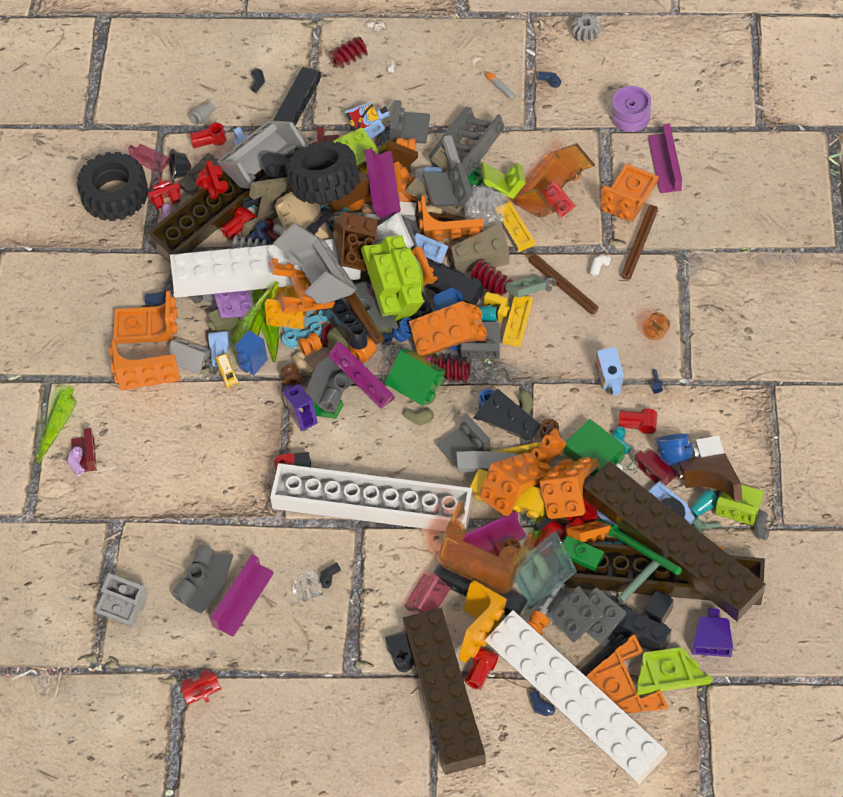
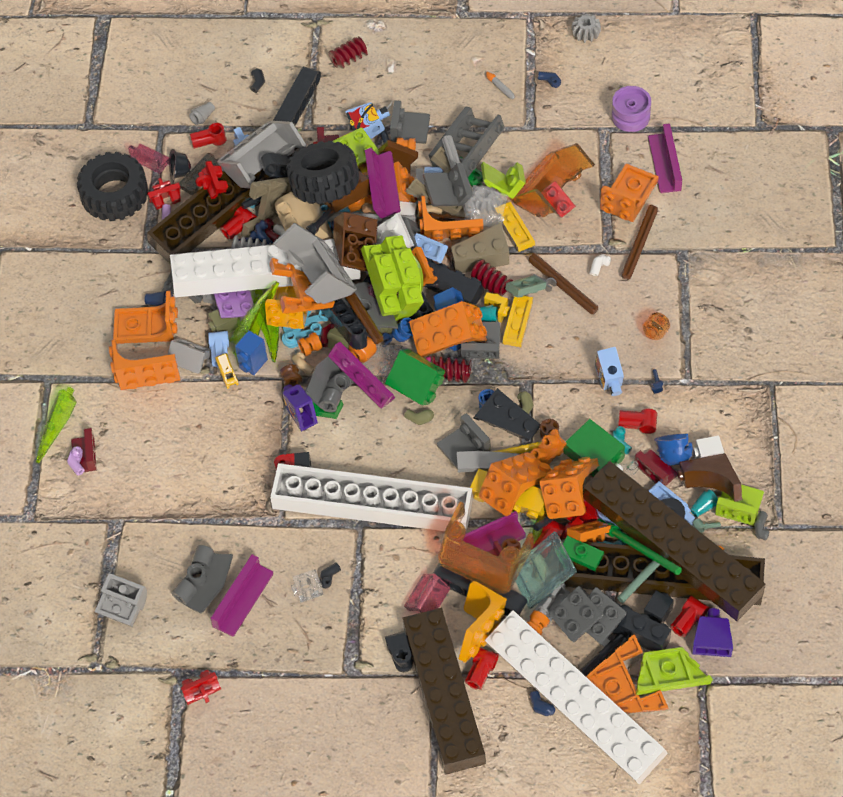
(690, 614): none -> red piece

